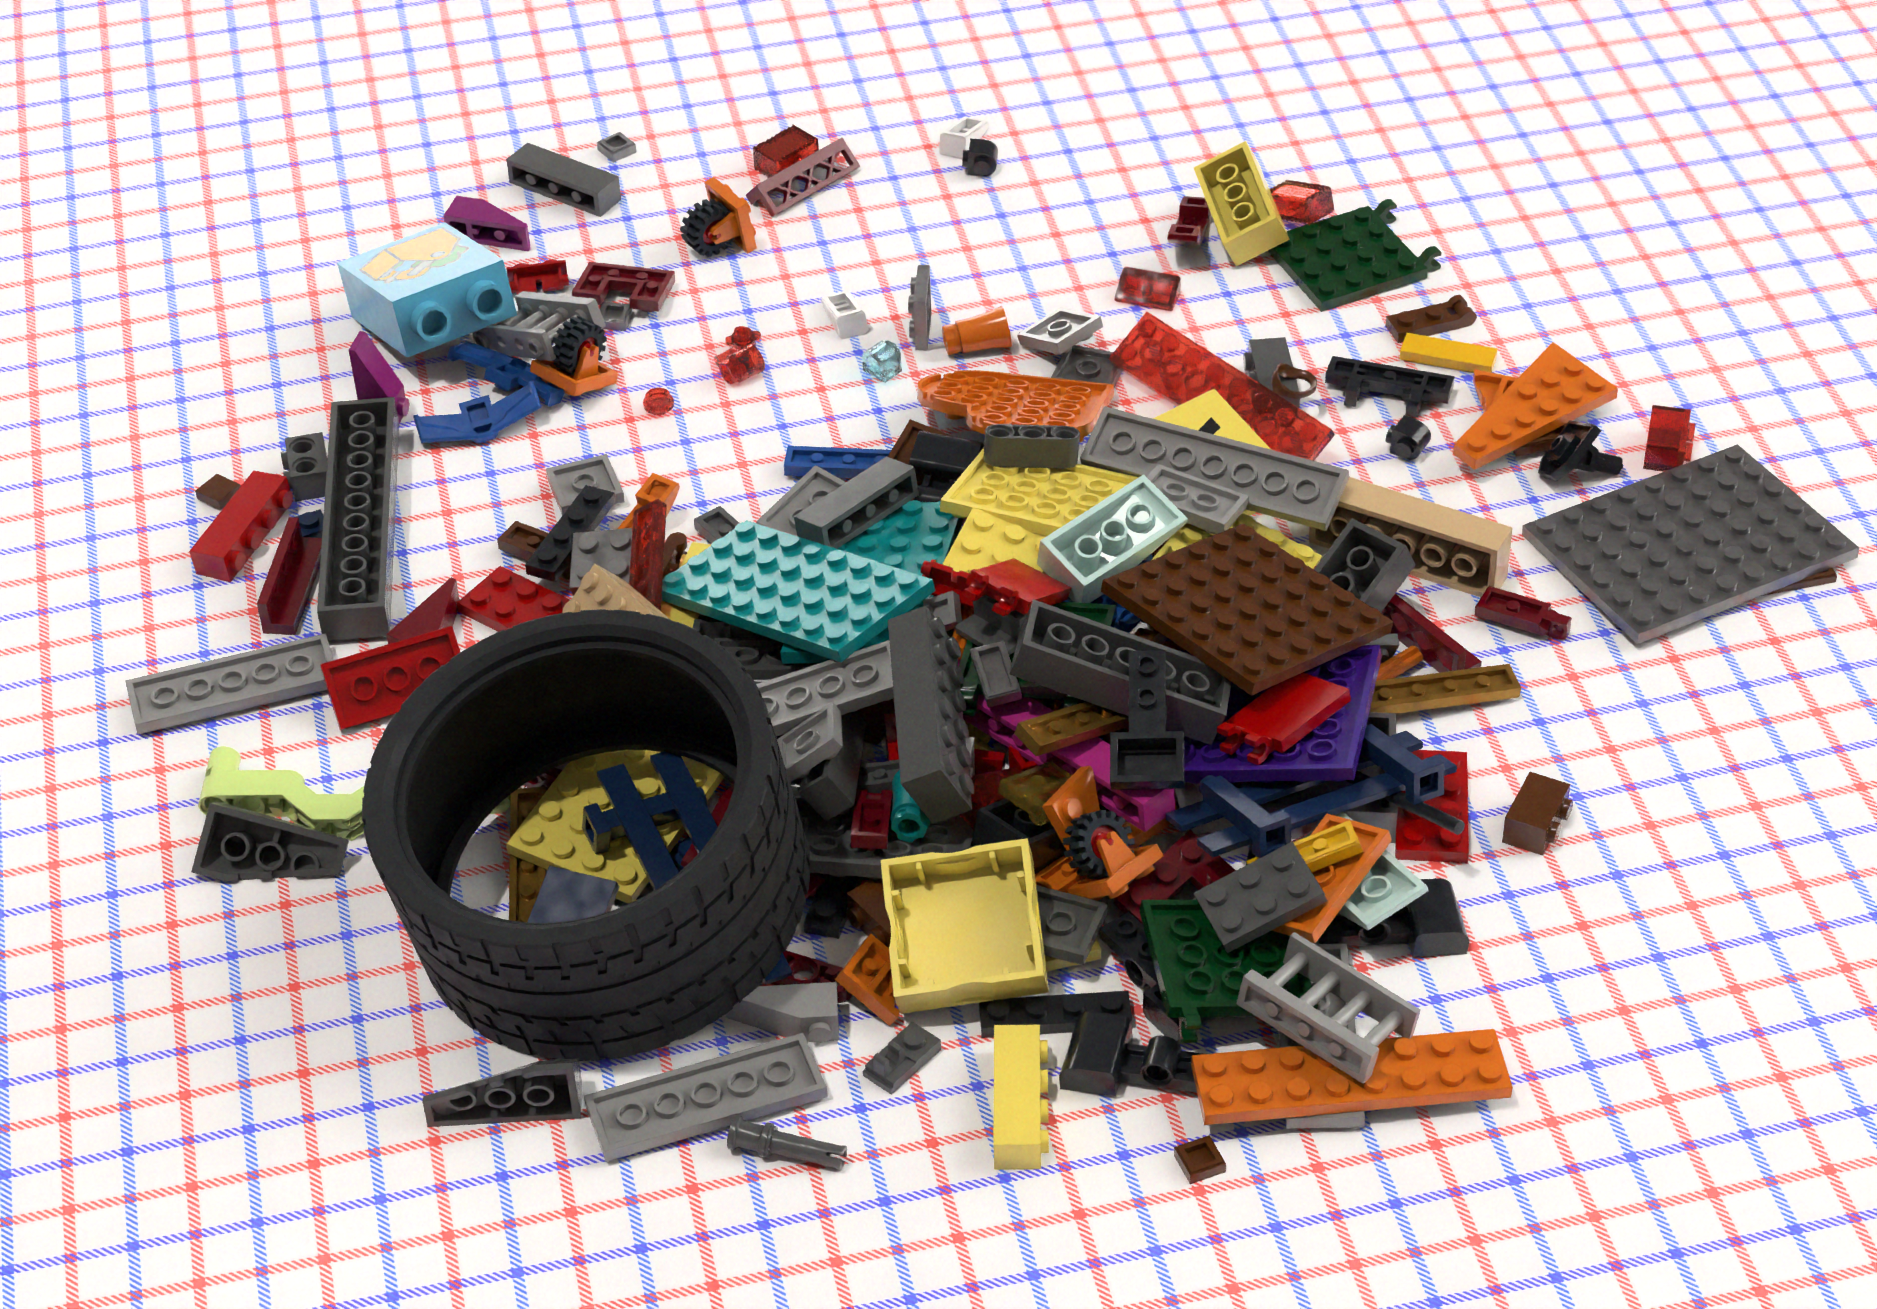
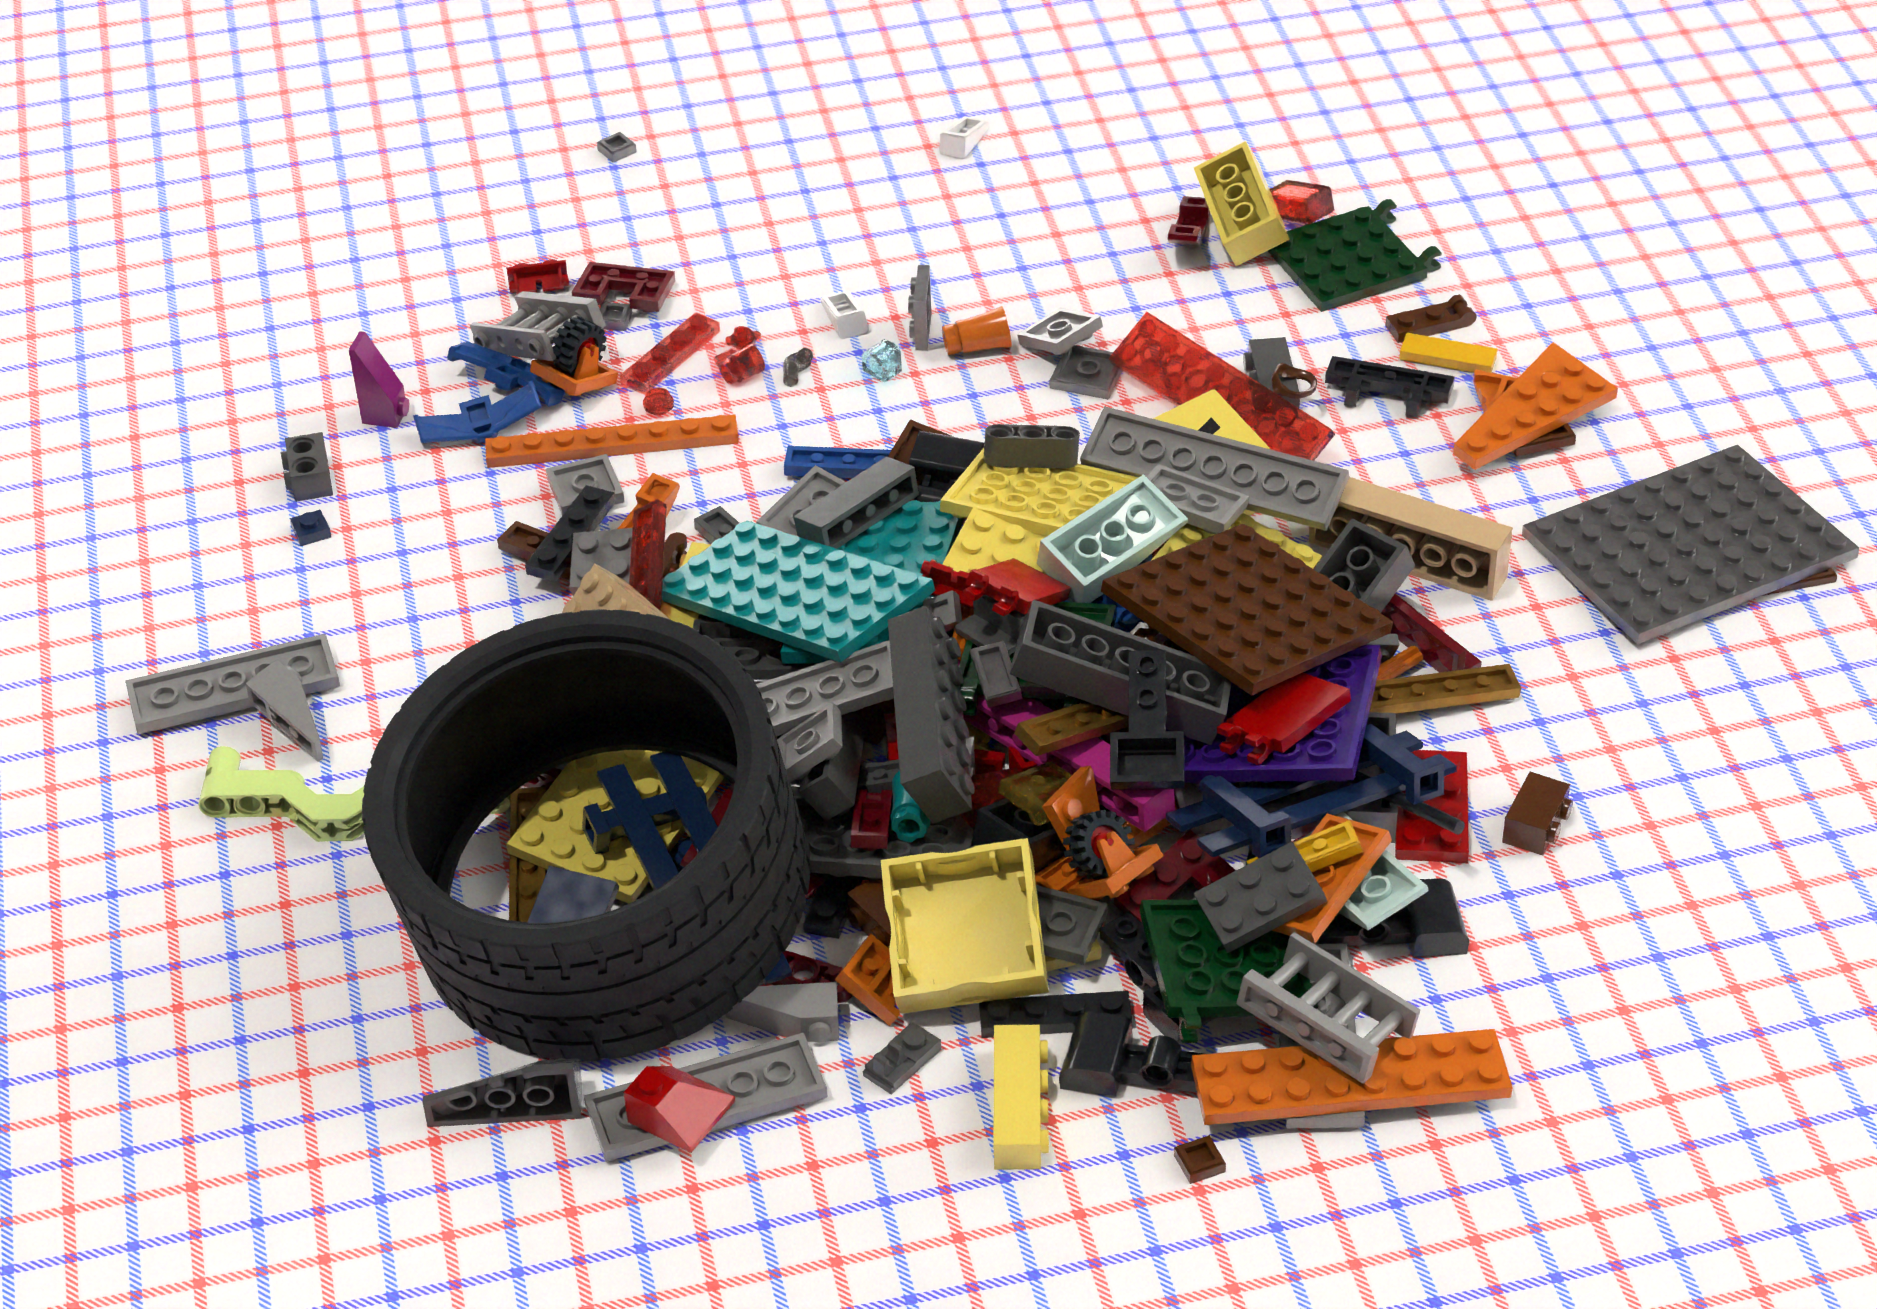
(217, 491): reddish brown tile -> none
(241, 526): red brick -> none
(256, 846): dark grey wedge -> none
(282, 700): none -> light grey slope
(289, 581): dark red fence -> none
(359, 520): dark grey brick -> none
(382, 678): red plate -> none
(427, 289): medium azure brick -> none
(432, 614): dark red slope -> none
(487, 223): magenta slope -> none
(508, 600): red plate -> none
(563, 179): dark grey brick -> none
(611, 440): none -> orange plate
(670, 353): none -> clear red plate
(675, 1105): none -> red slope
(719, 221): plate -> none
(768, 1140): dark grey pin -> none
(783, 150): clear red brick -> none
(796, 364): none -> clear smoke arm
(799, 171): fence -> none
(980, 157): black plate -> none
(1014, 399): orange plate -> none
(1148, 288): clear red slope -> none
(1408, 438): black plate -> none
(1522, 613): dark red hinge -> none
(1575, 450): black piece -> none
(1668, 438): clear red brick -> none

